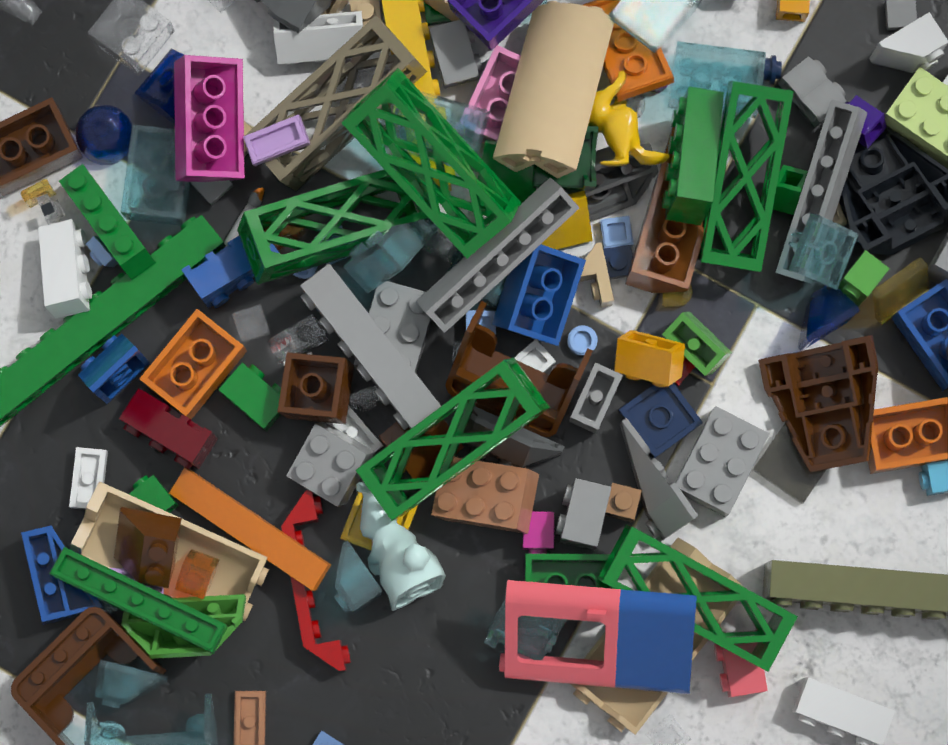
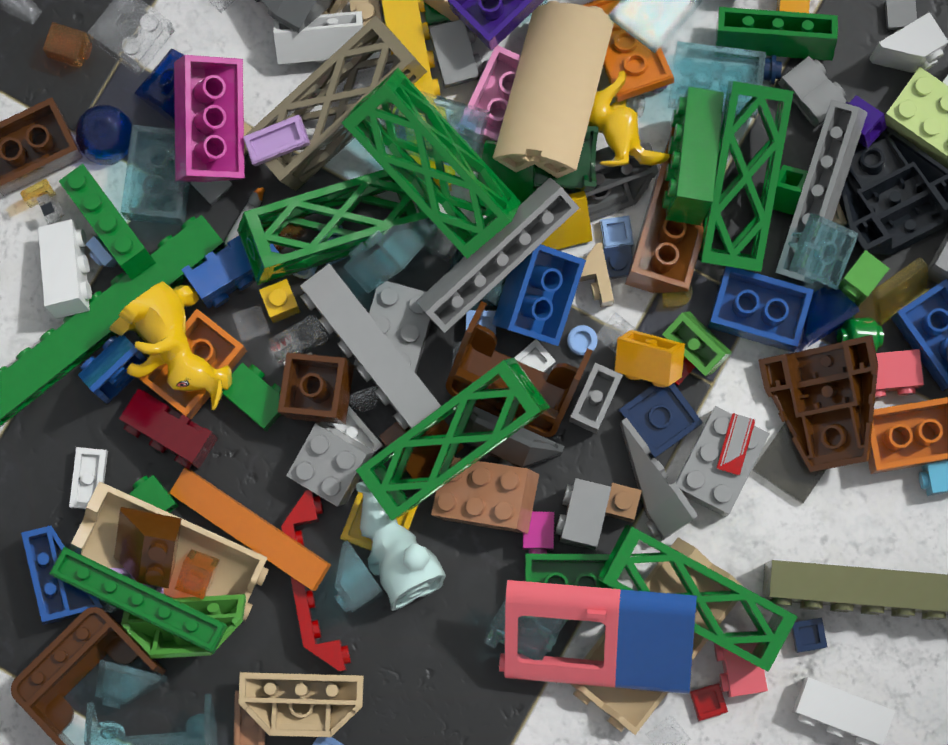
(67, 45): none -> clear orange brick
(161, 323): none -> yellow animal
(279, 300): none -> yellow brick
(300, 702): none -> tan wedge
(613, 329): none -> clear plate
(708, 701): none -> red tile
(736, 444): none -> sticker
(760, 308): none -> blue brick
(778, 32): none -> green brick
(809, 635): none -> dark blue plate
(861, 327): none -> green head
(899, 372): none -> coral brick

